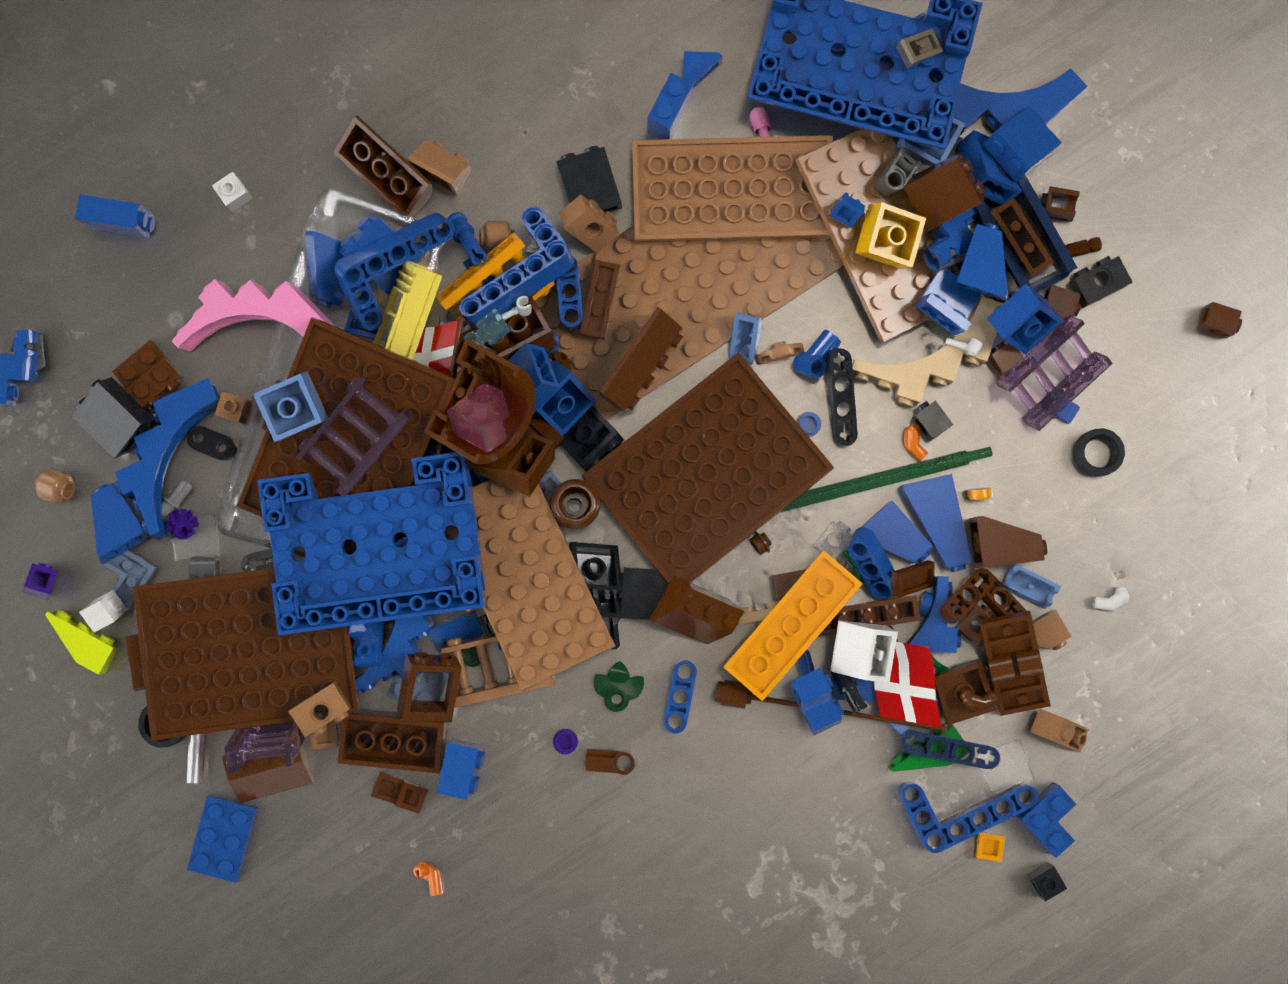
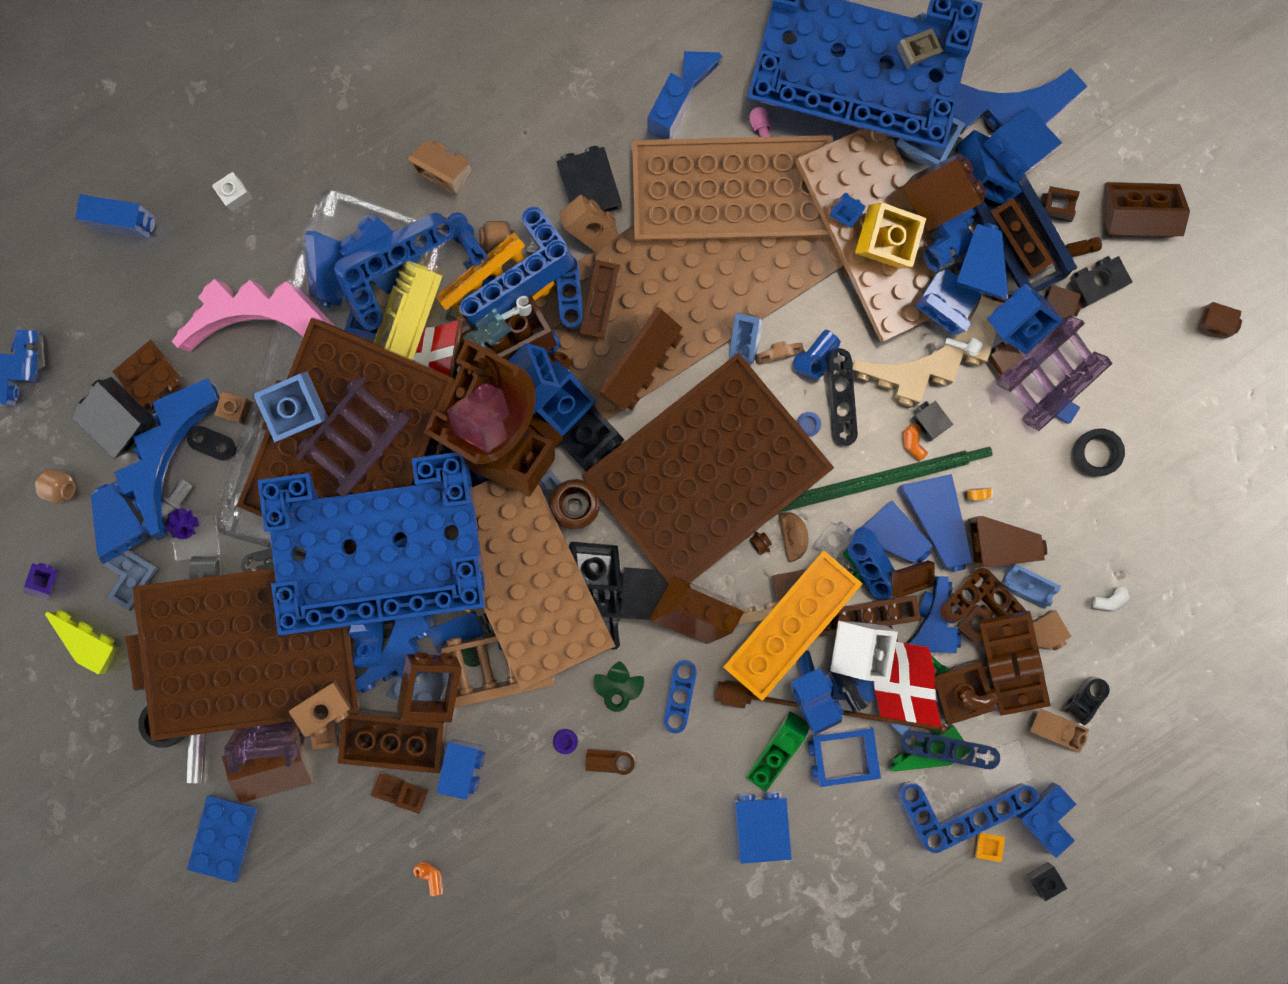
(103, 611): white brick -> none
(383, 168): reddish brown slope -> none
(762, 828): none -> blue brick
(778, 751): none -> green slope
(794, 535): none -> medium nougat plate
(870, 752): none -> blue window
(899, 170): dark grey piece -> none
(1087, 701): none -> black piece
(1145, 209): none -> reddish brown slope

